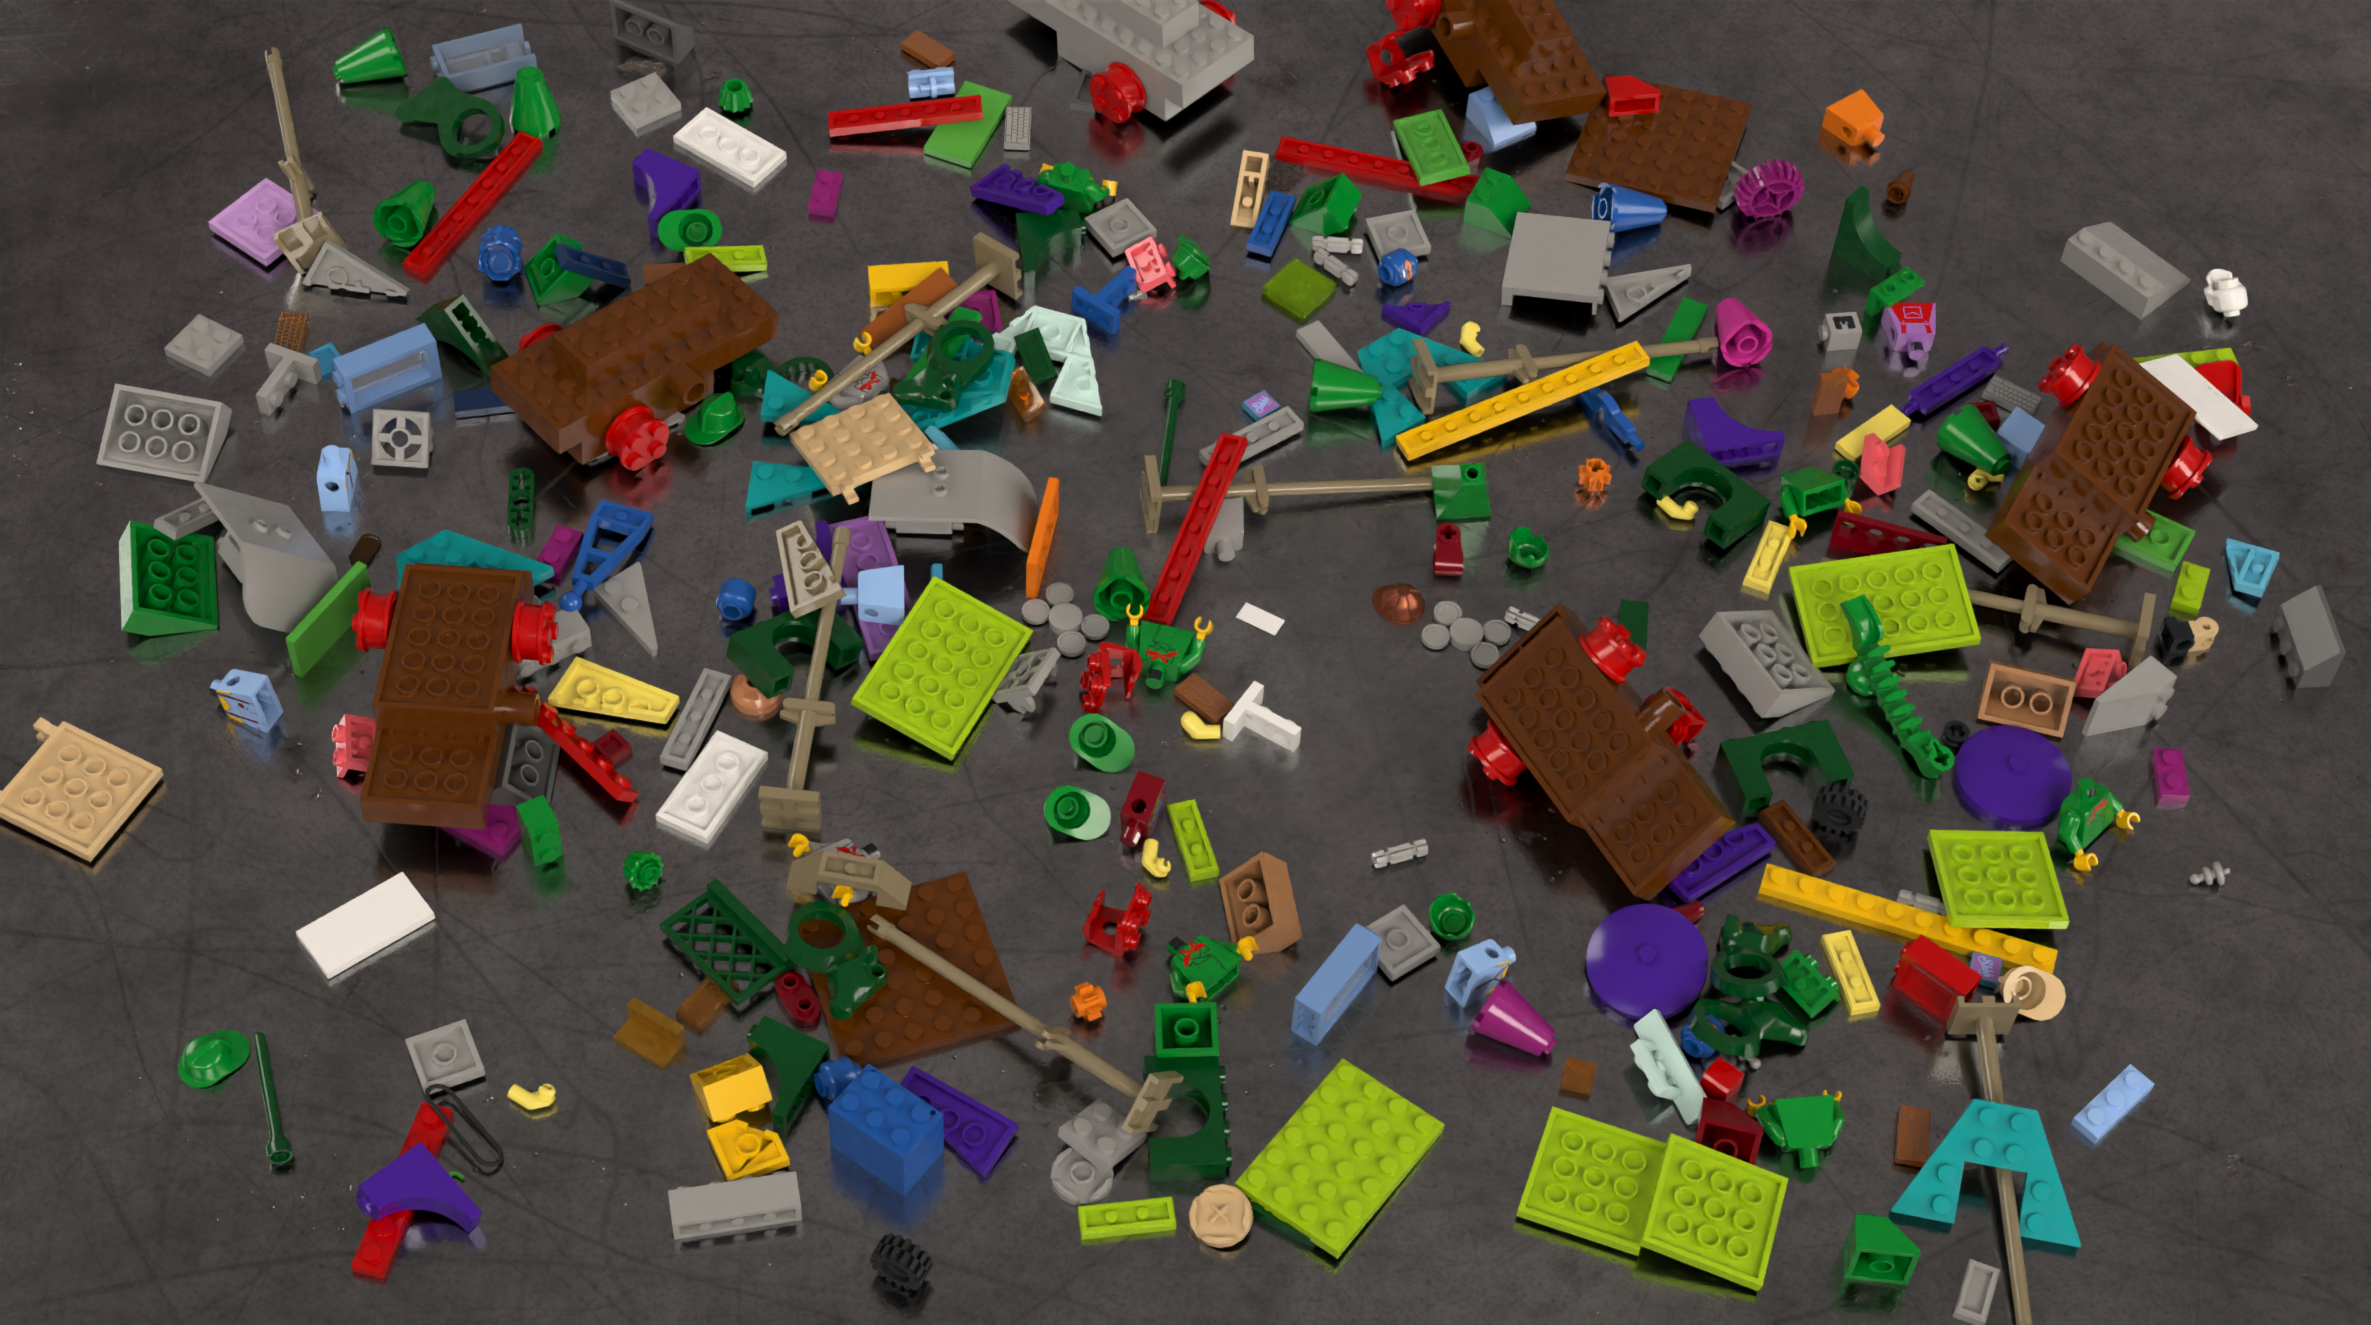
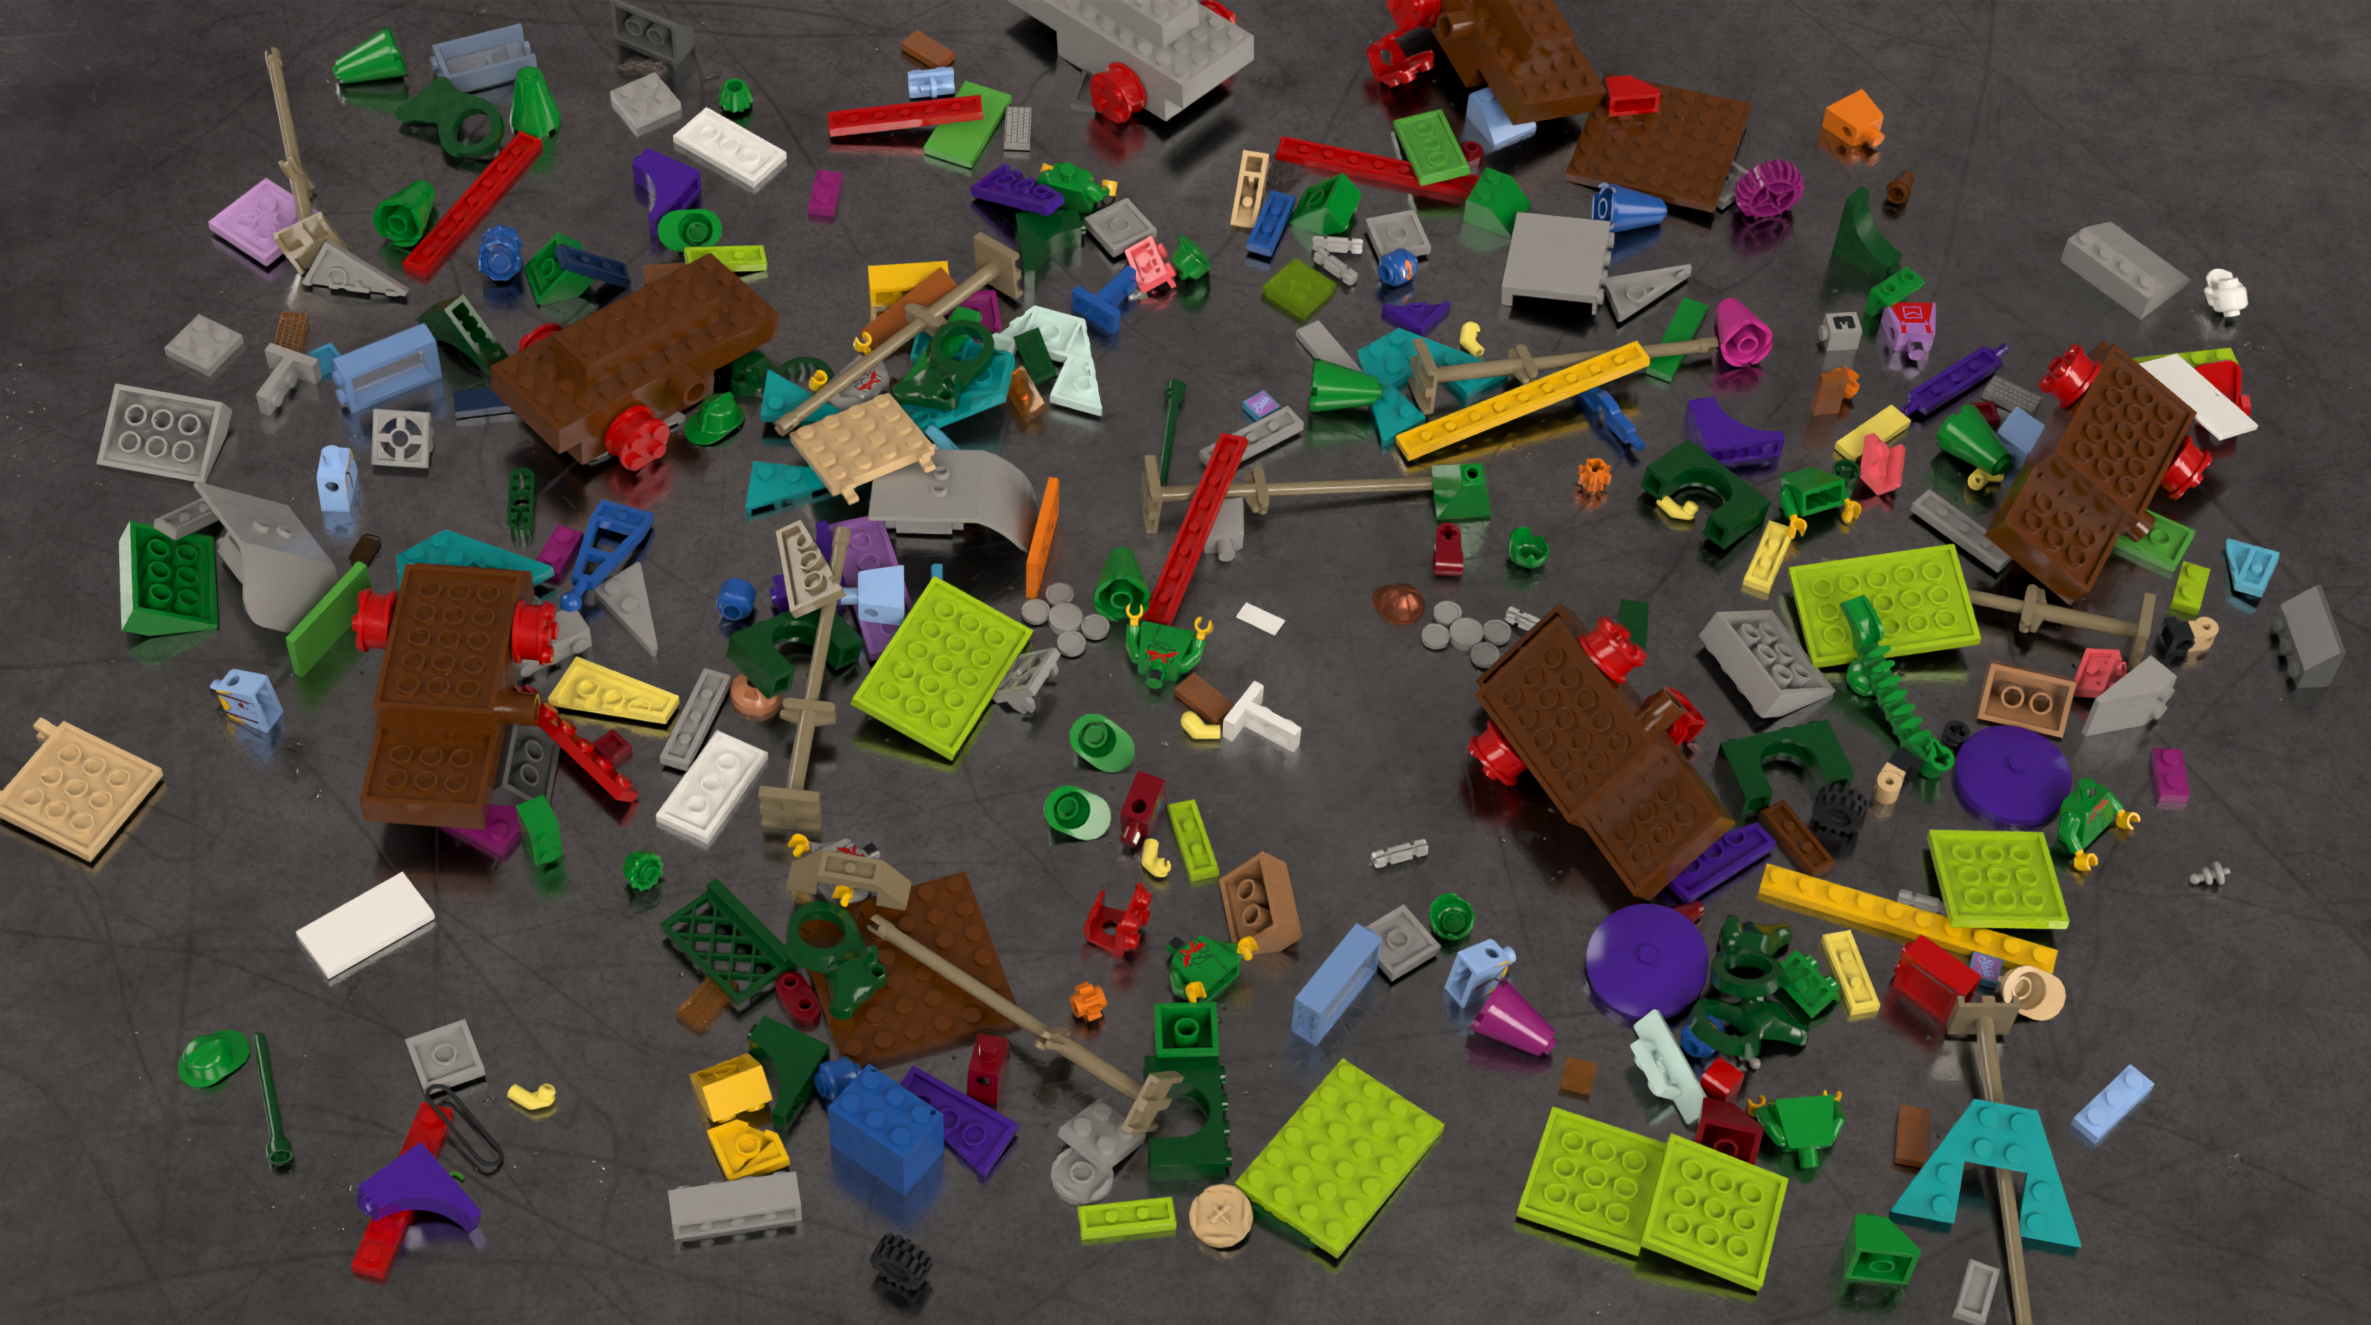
(353, 743): coral bracket -> none
(651, 1033): pearl gold panel -> none
(990, 1061): none -> dark red torso
(1100, 671): red piece -> none
(1861, 542): dark red fence -> none
(1893, 775): none -> leg

